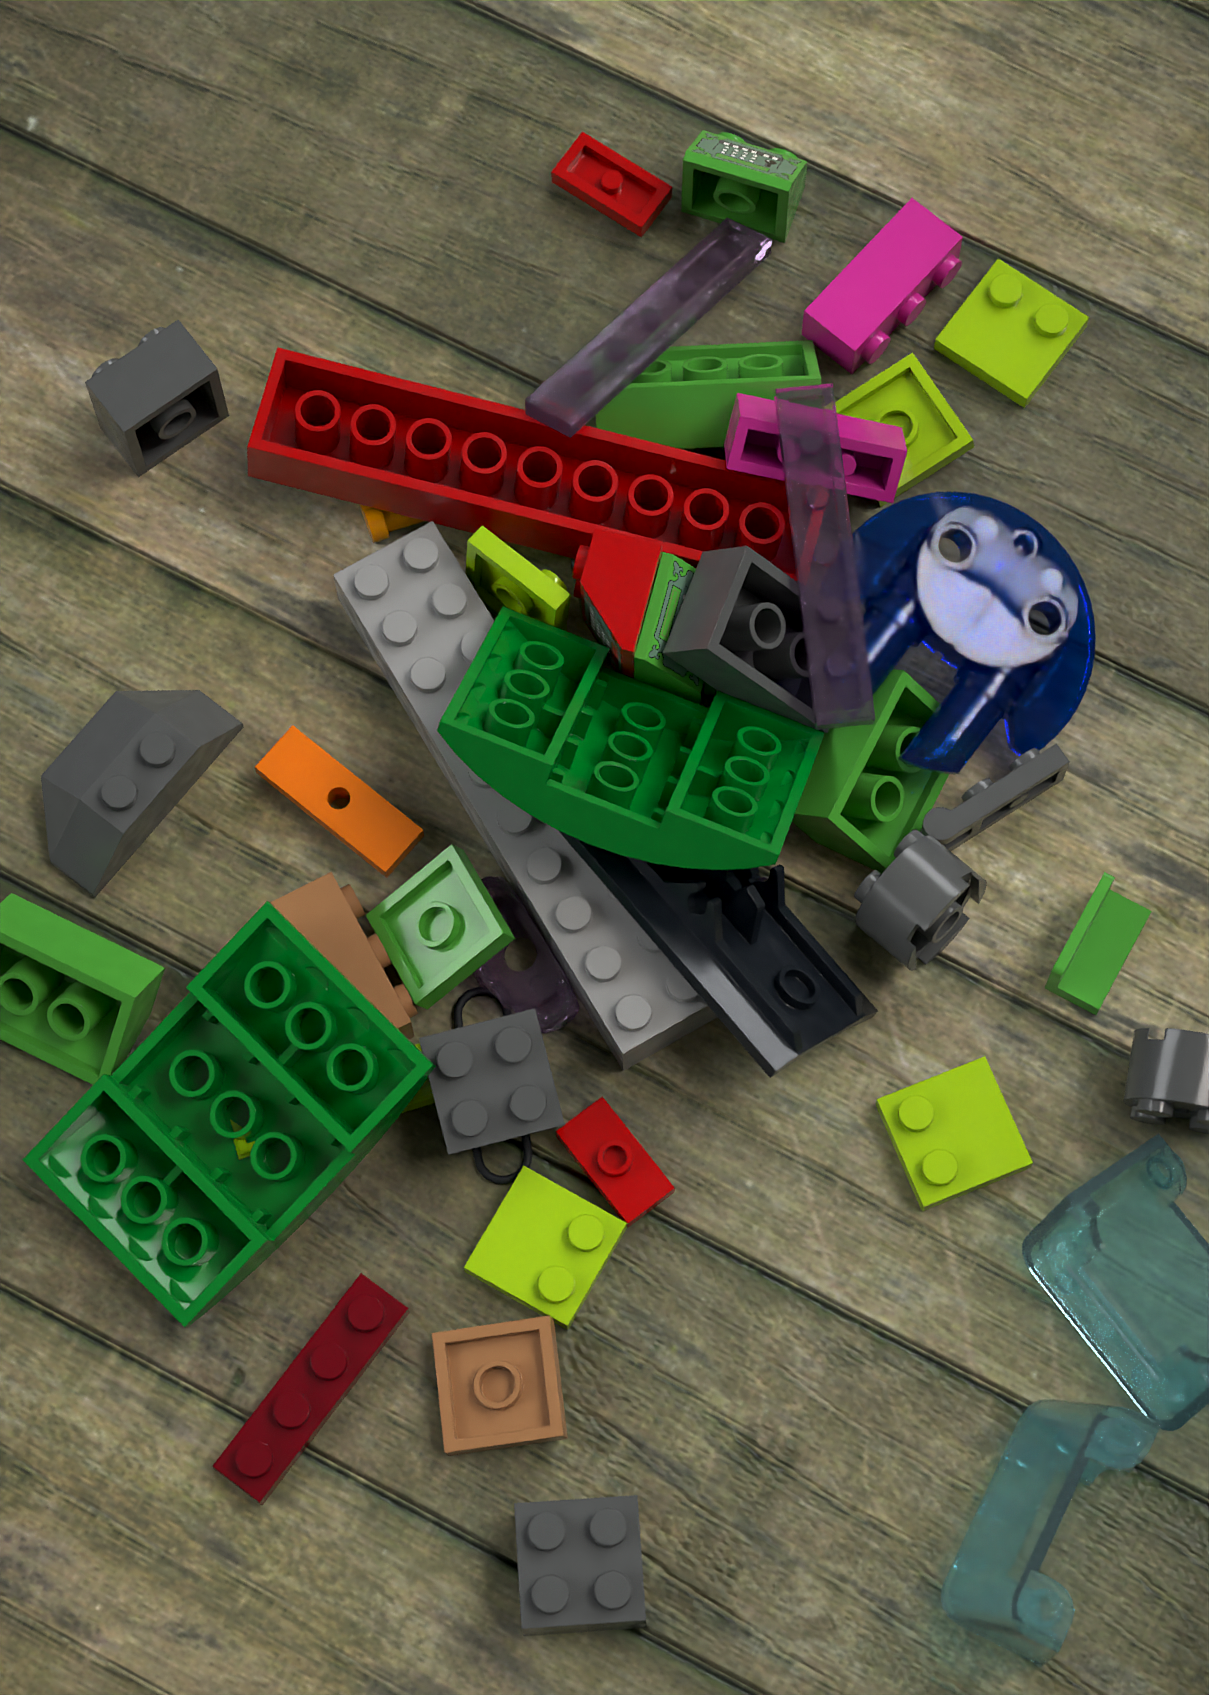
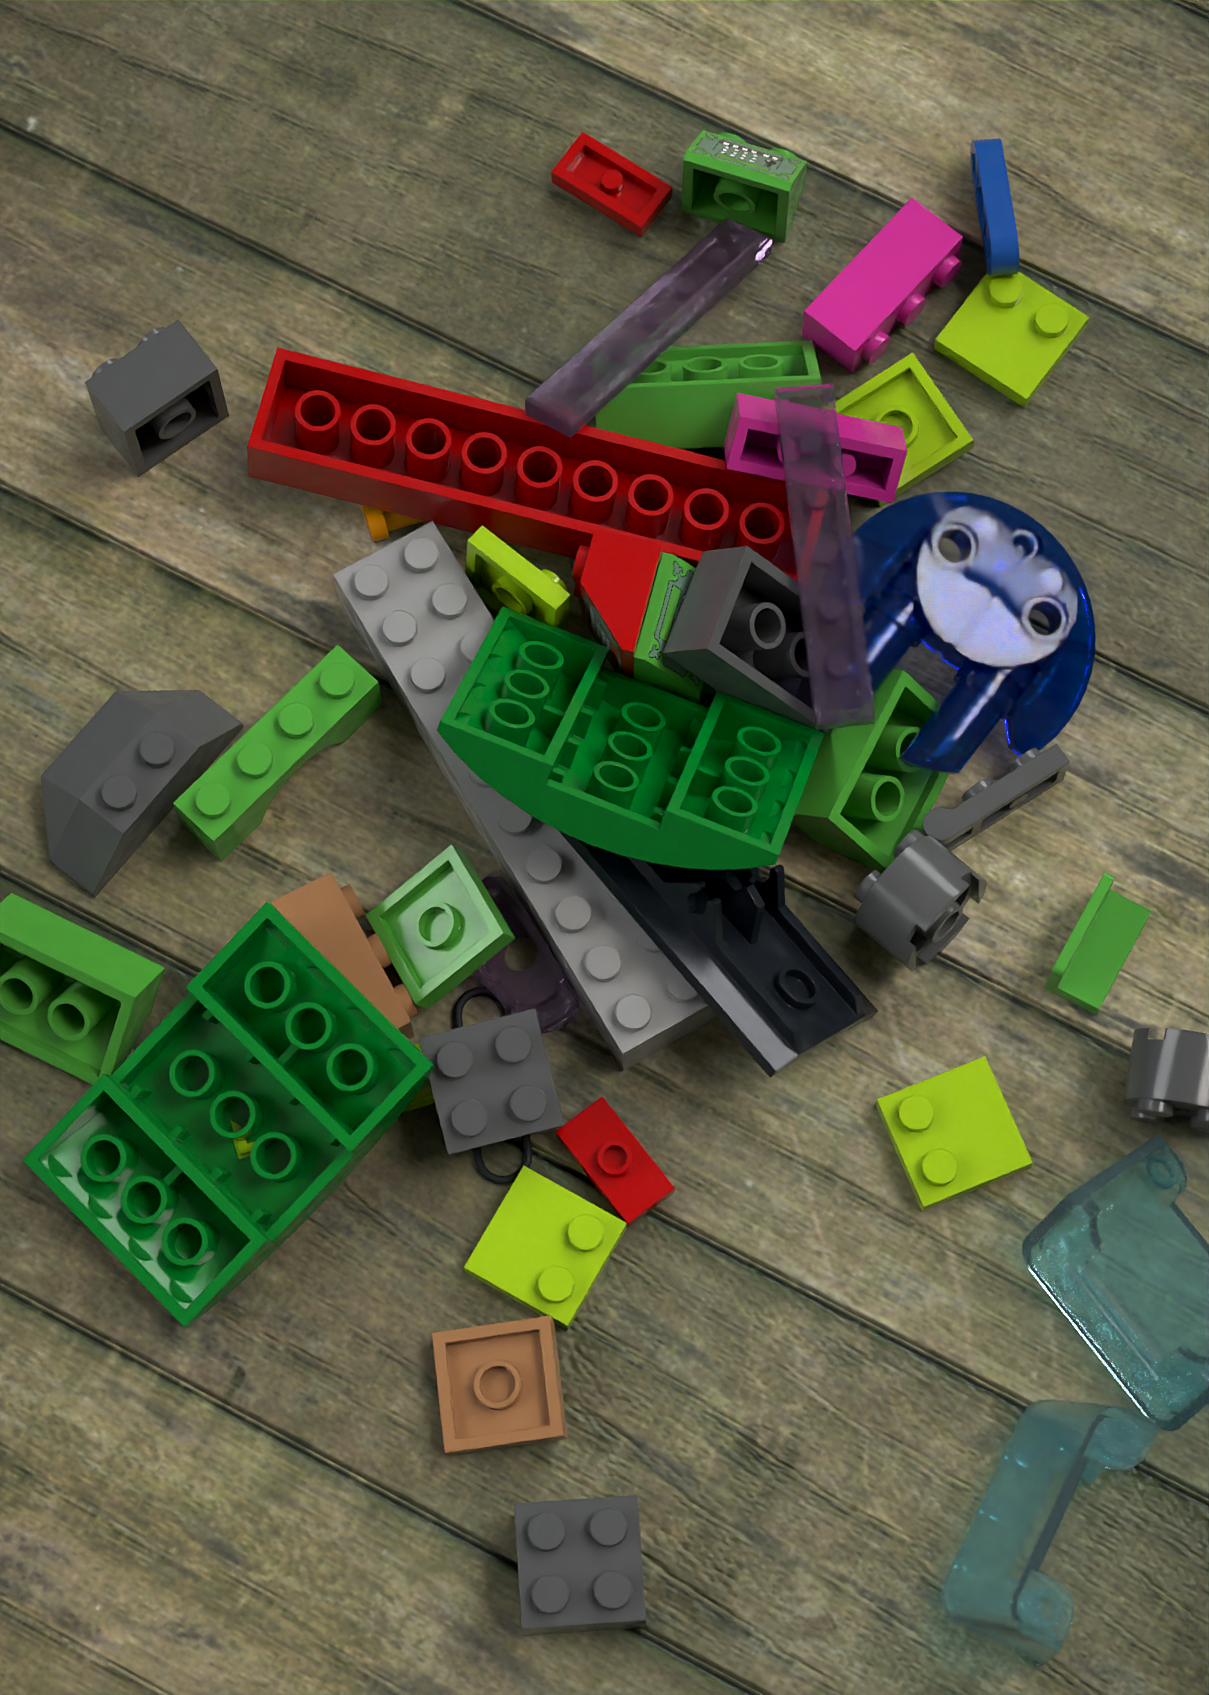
(241, 784): none -> bright green arch
(311, 1389): dark red plate -> none
(316, 779): orange tile -> none
(994, 207): none -> blue beam

